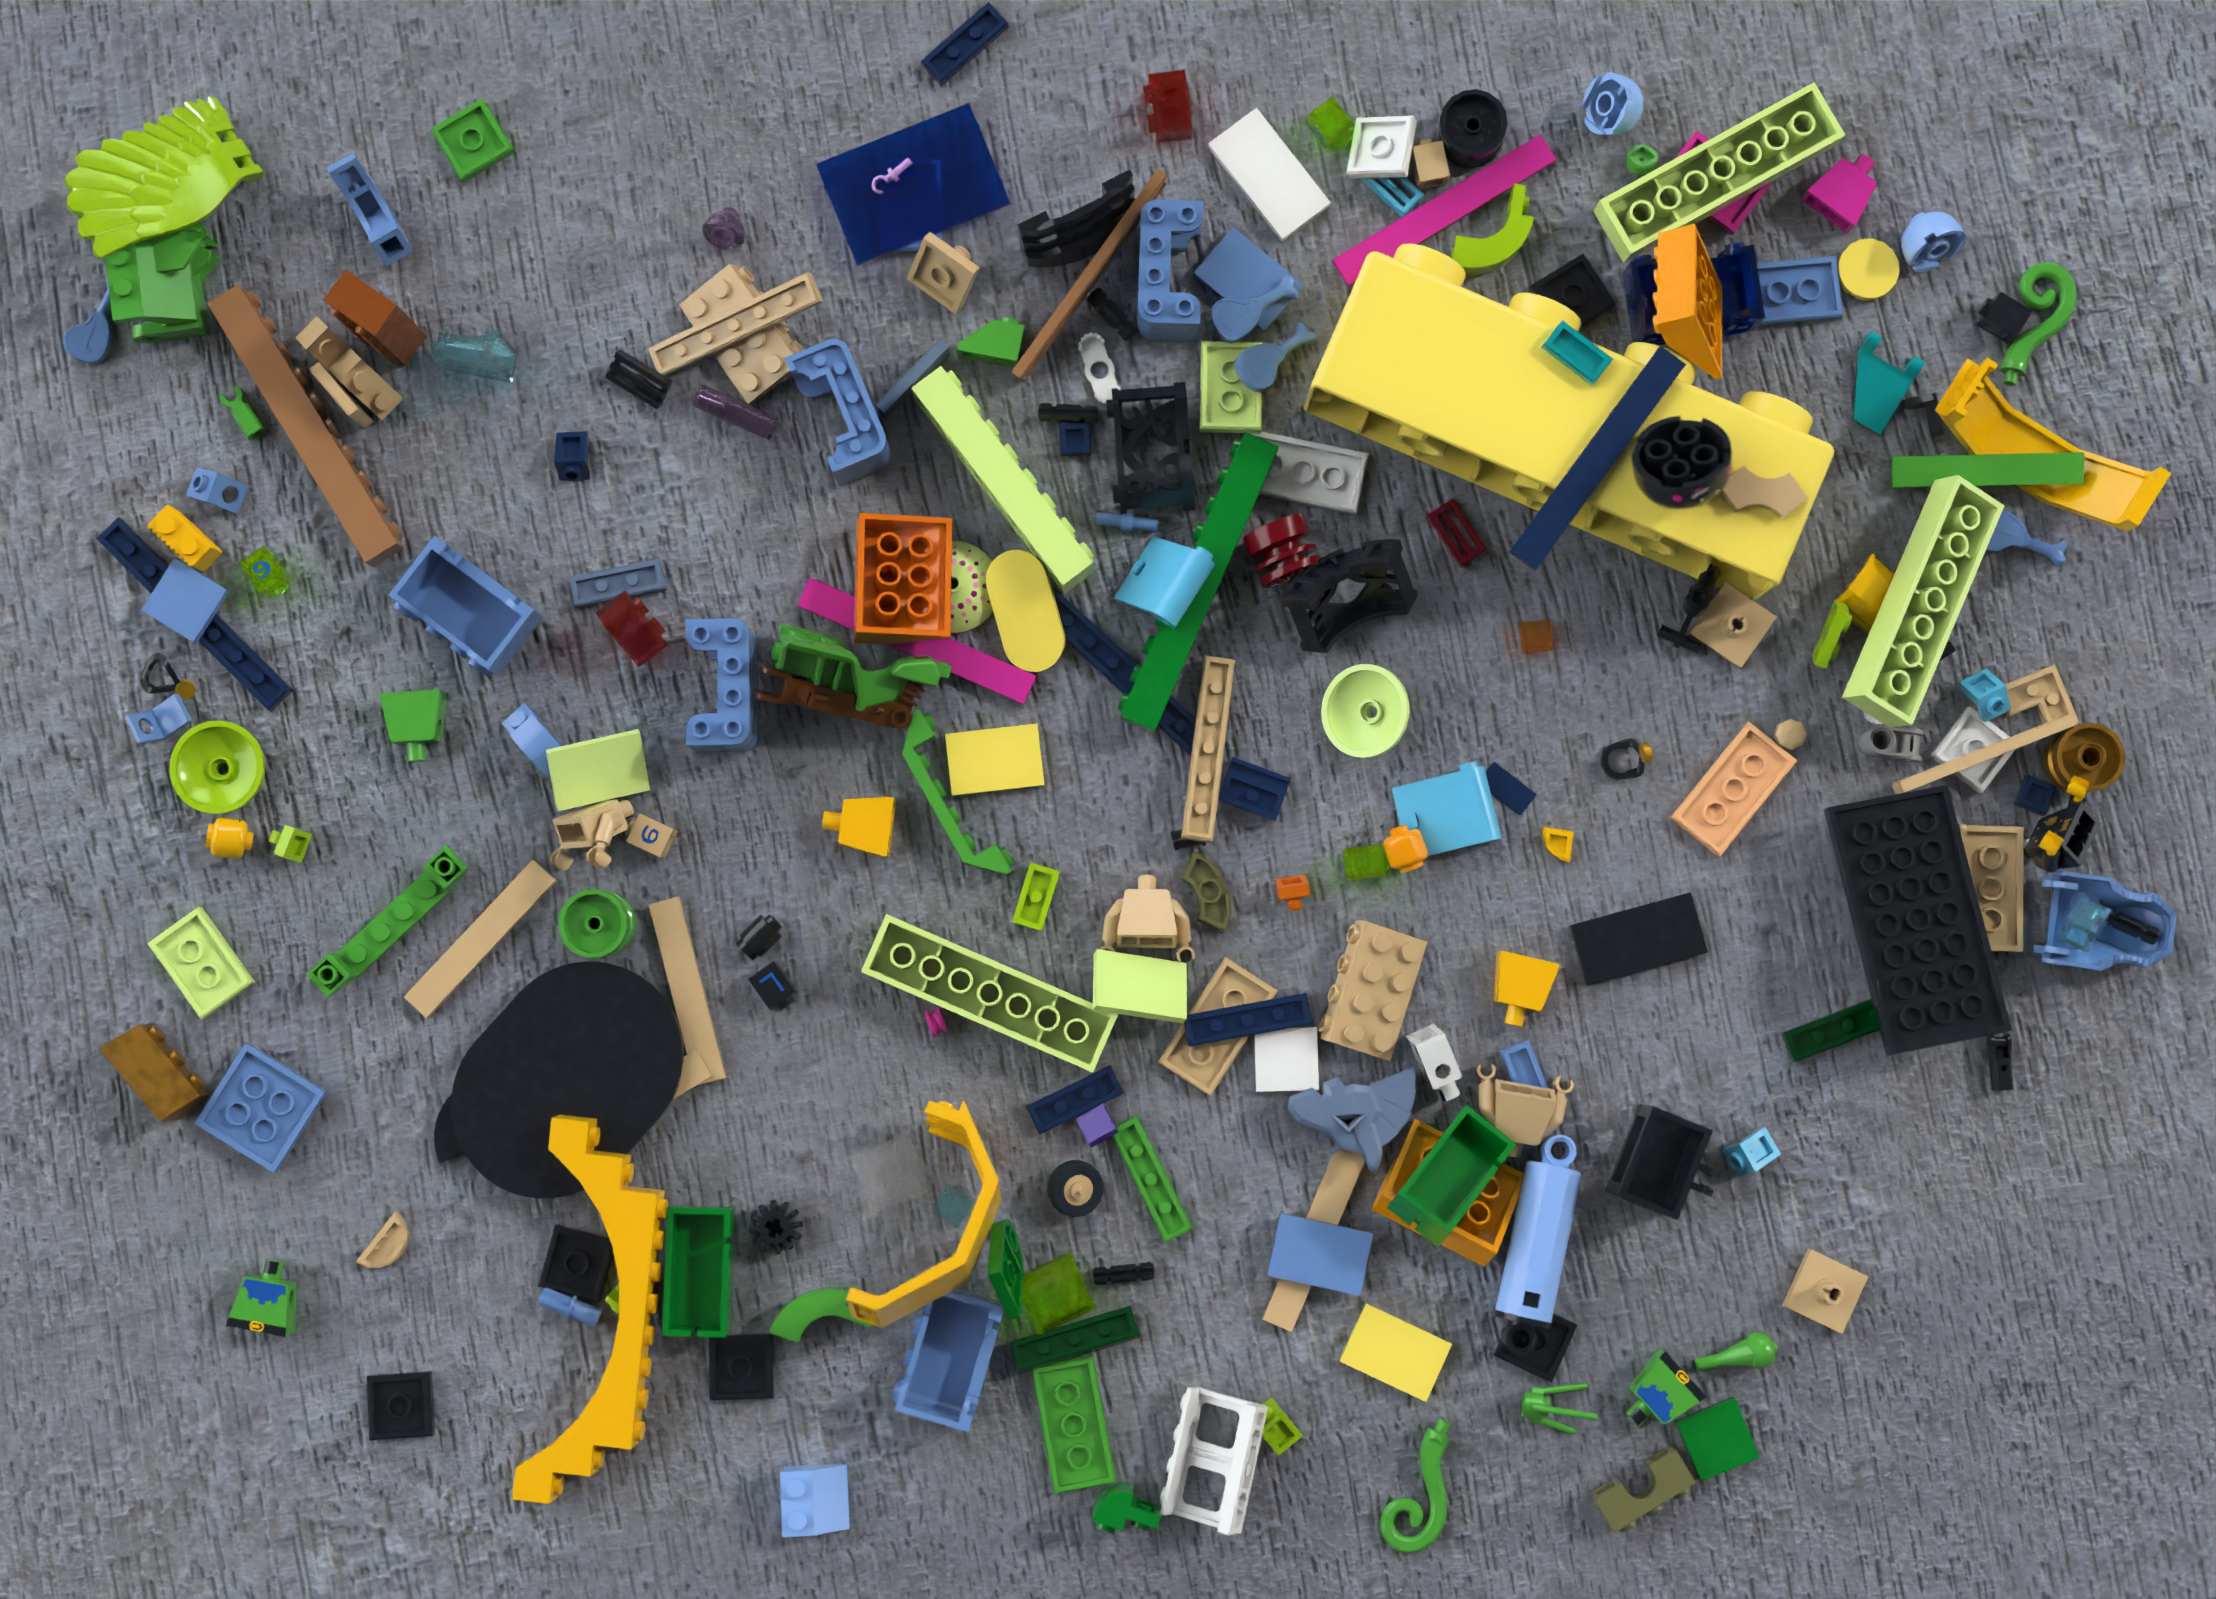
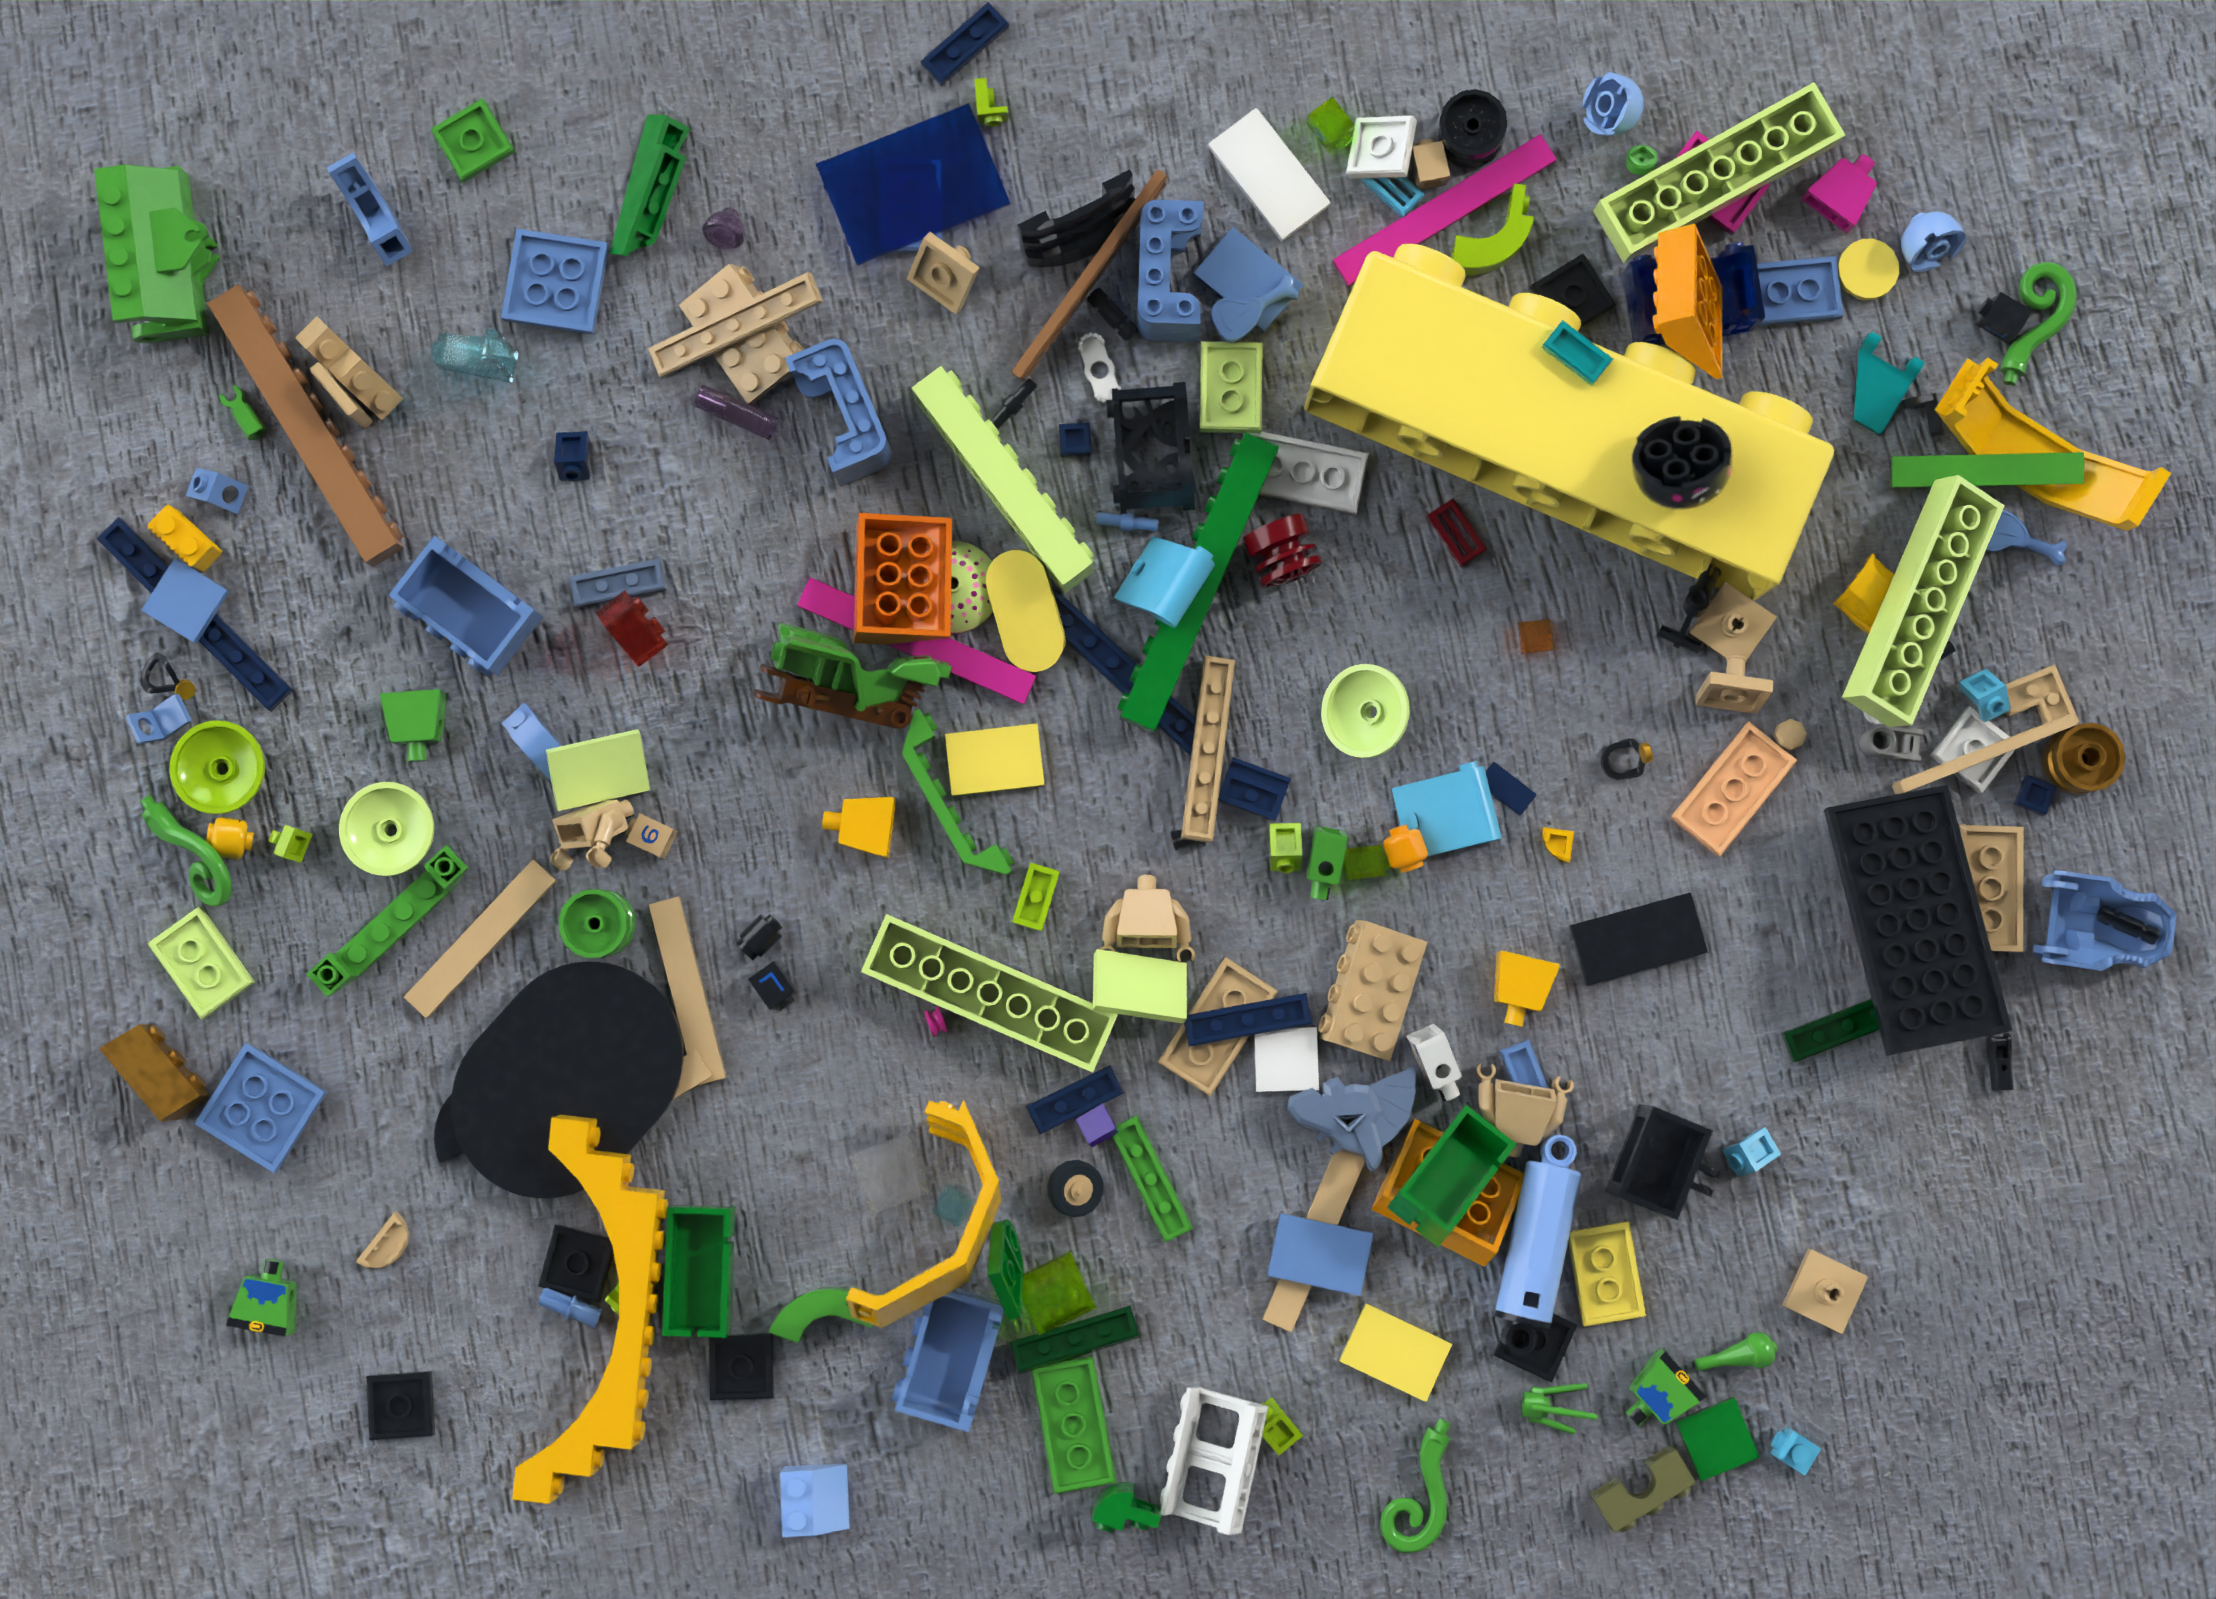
(93, 338): medium blue piece -> none
(158, 177): lime animal -> none
(168, 829): none -> bright green plant
(267, 572): clear neon green brick -> none
(366, 825): none -> yellowish green dish
(374, 319): dark orange brick -> none
(555, 281): none -> medium blue plate
(636, 383): black tile -> none
(650, 184): none -> green wedge
(737, 721): medium blue windscreen -> none
(766, 1230): black gear -> none
(892, 174): lavender hand -> none
(919, 371): sand blue tile -> none
(984, 99): none -> lime bracket
(995, 343): bright green slope -> none
(1013, 403): none -> black bar
(1068, 413): black axle -> none
(1123, 1273): black axle -> none
(1169, 106): clear red brick -> none
(1211, 891): olive tile -> none
(1259, 363): medium blue piece -> none
(1285, 847): none -> lime bracket
(1292, 889): orange tile -> none
(1328, 846): none -> bright green torso
(1374, 601): black fence -> none
(1597, 458): dark blue tile -> none
(1605, 1274): none -> light yellow tile
(1734, 689): none -> tan tile
(1775, 494): tan tile -> none
(1794, 1450): none -> medium azure bracket
(1827, 645): lime plate -> none
(2066, 835): black torso -> none
(2084, 924): clear light blue brick -> none

